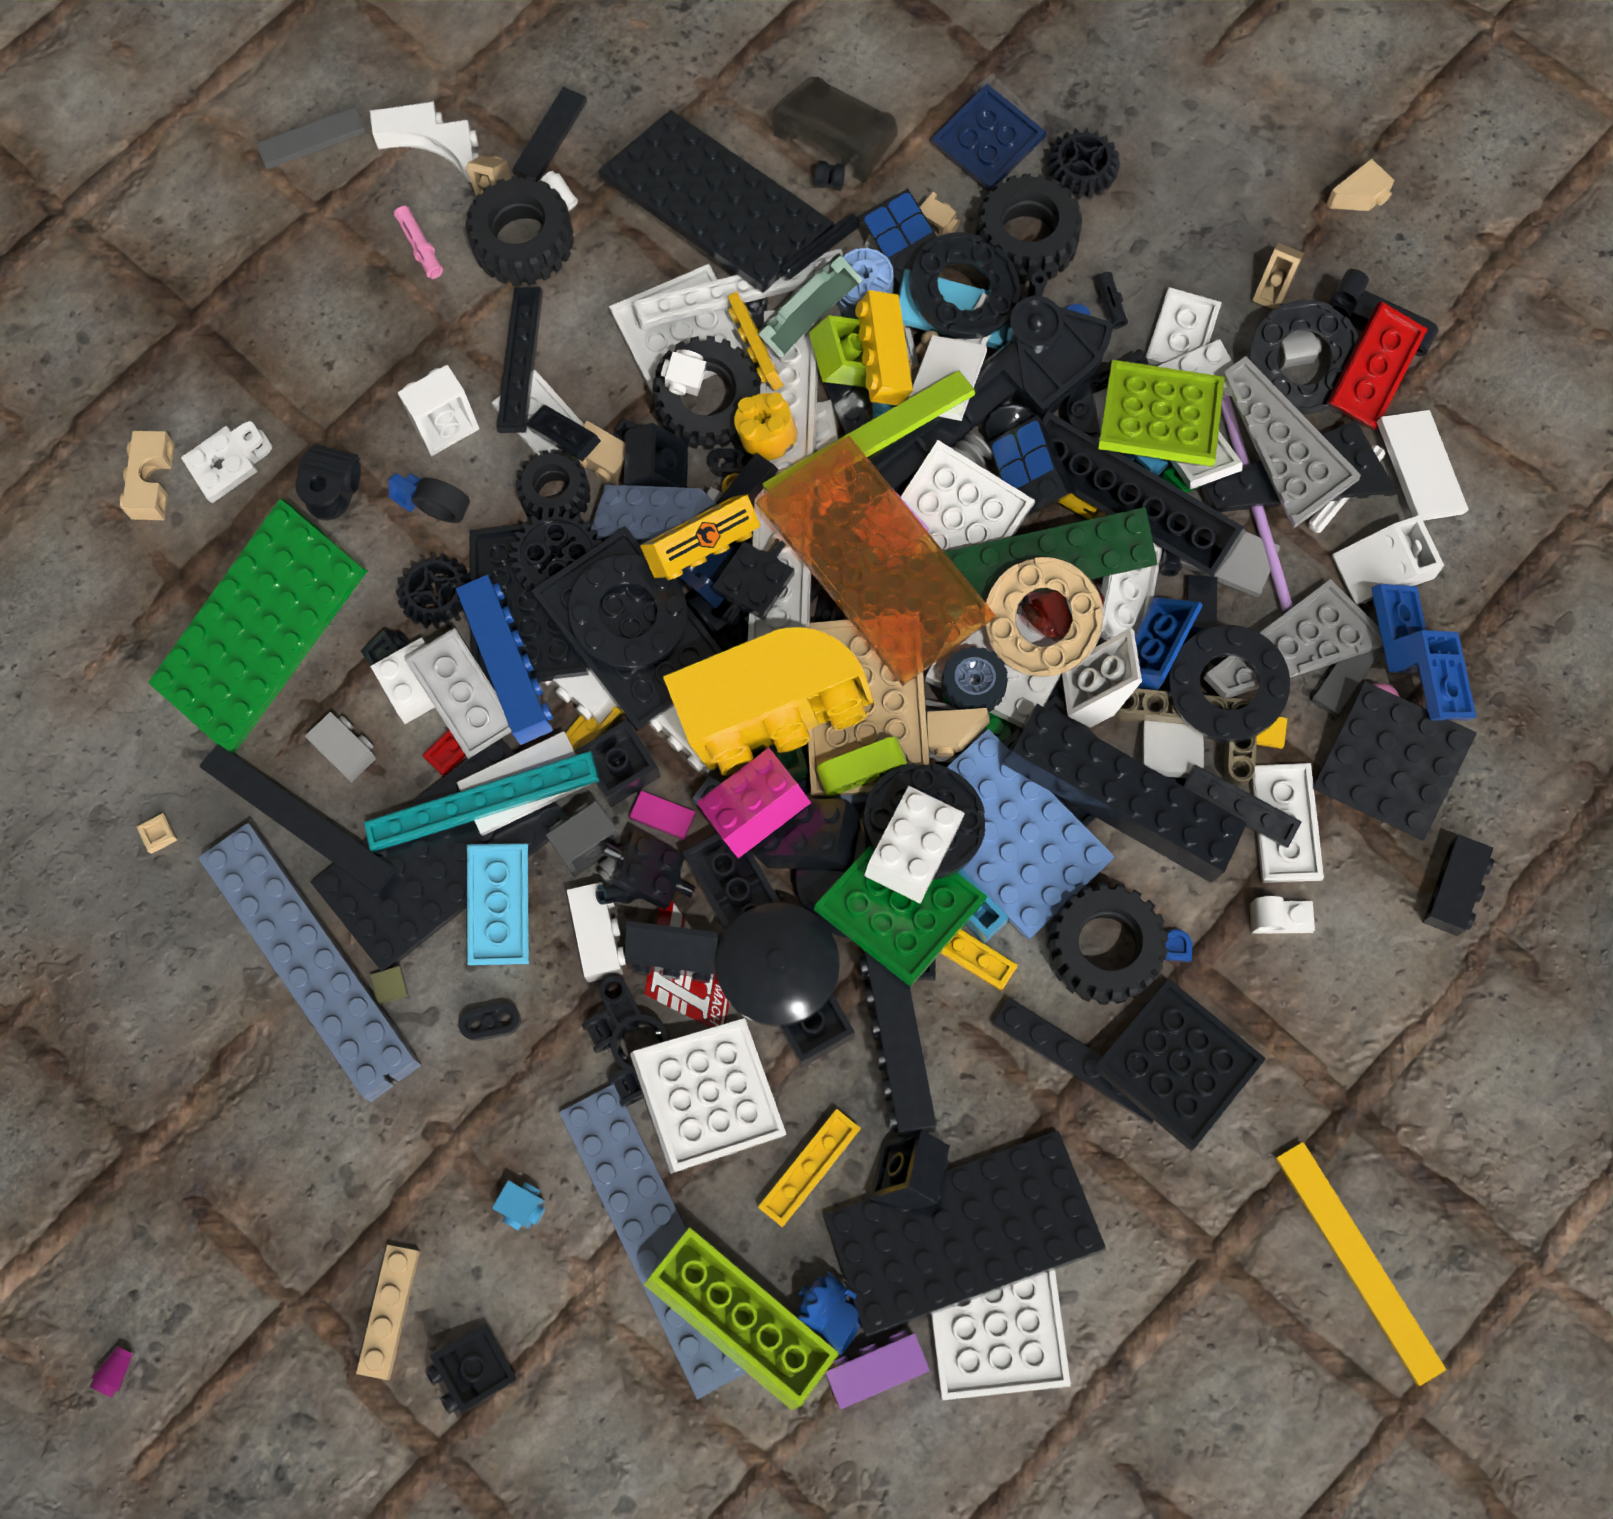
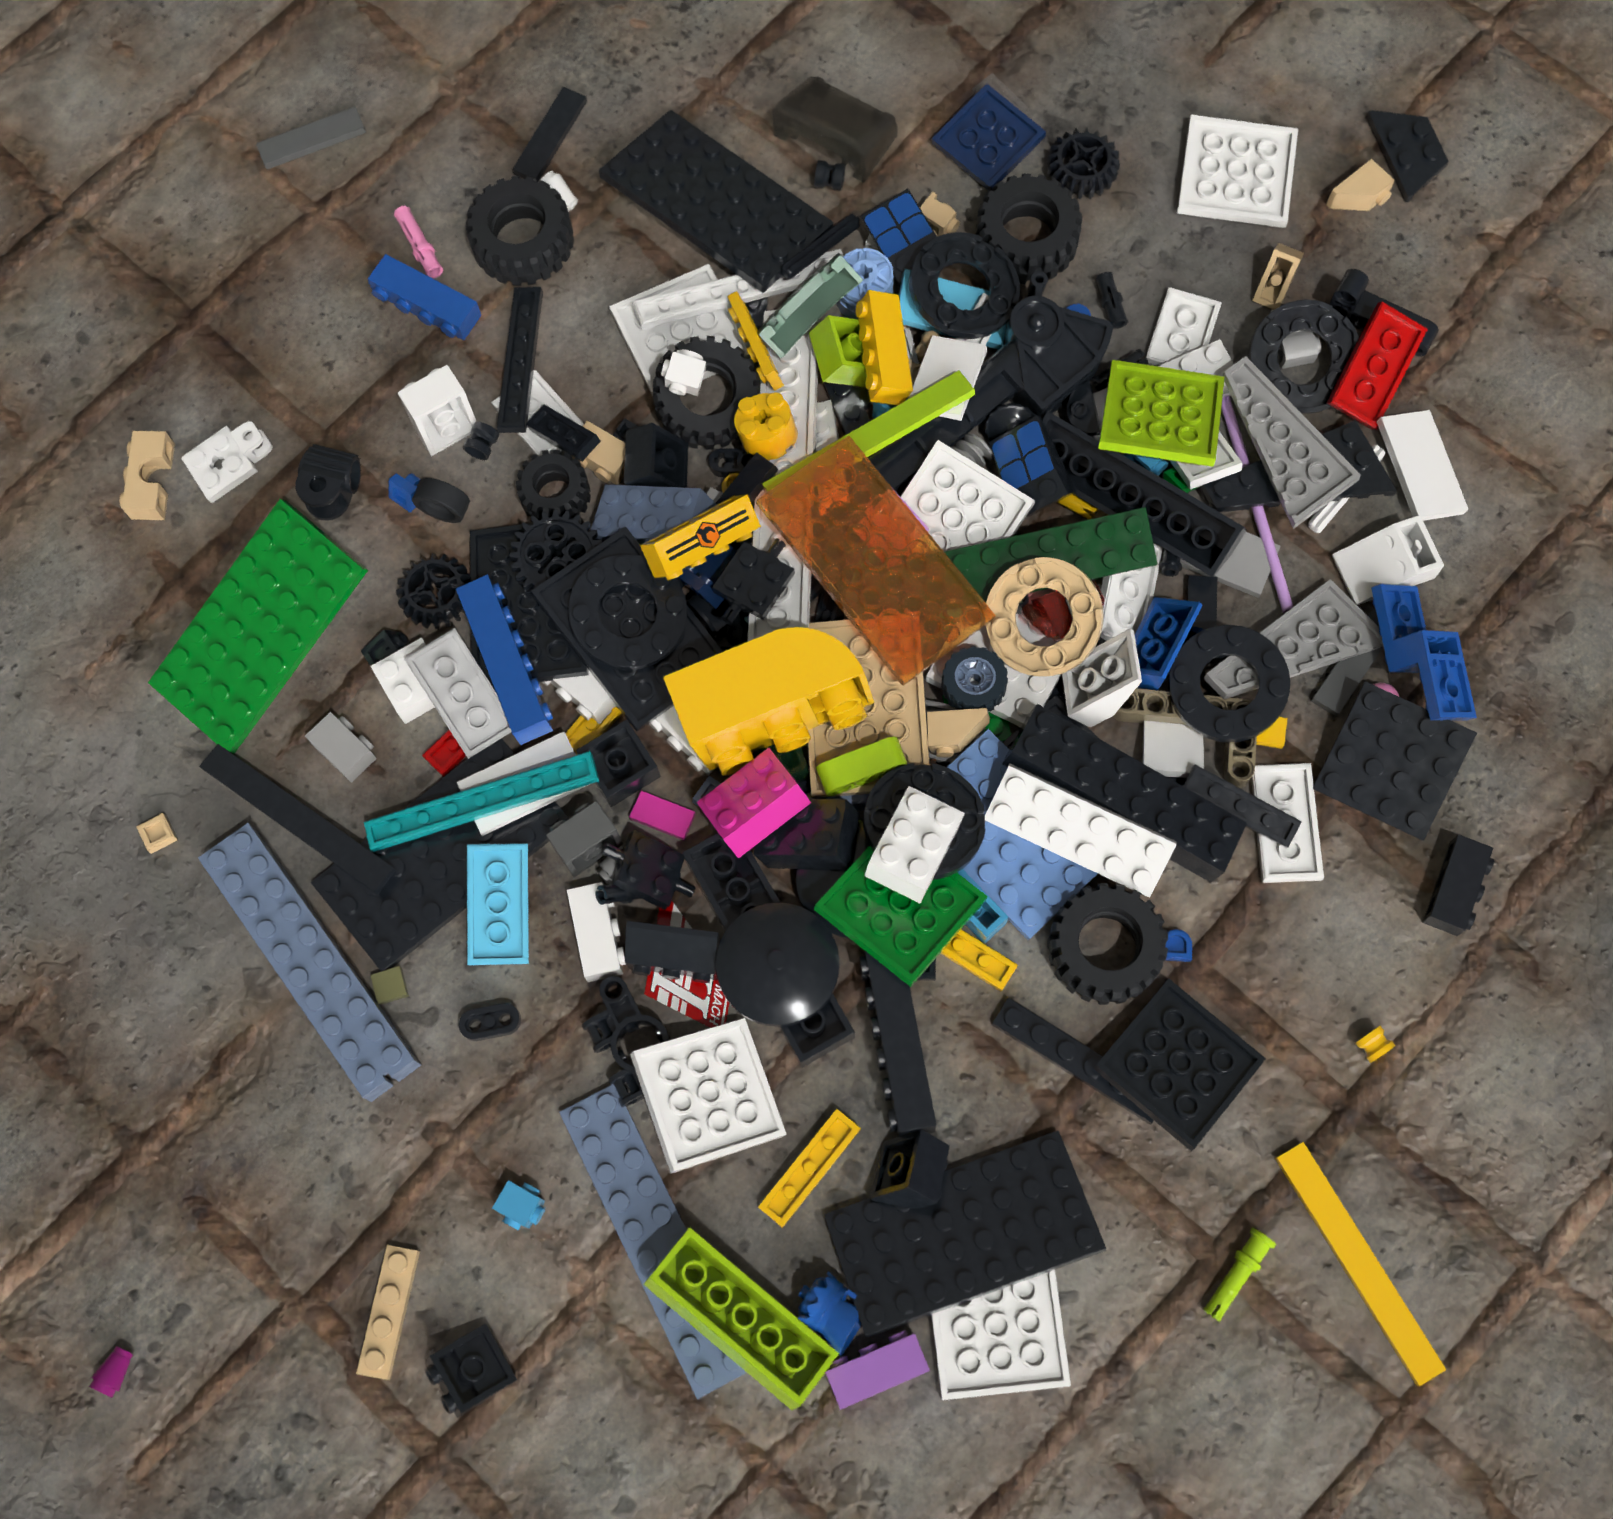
(424, 297): none -> blue brick
(425, 129): white arch -> none
(481, 441): none -> black wheel
(486, 171): tan slope -> none
(1080, 830): none -> white plate
(1238, 171): none -> white plate
(1247, 1261): none -> lime pin
(1275, 915): white plate -> none
(1375, 1044): none -> yellow wheel
(1408, 148): none -> black wing

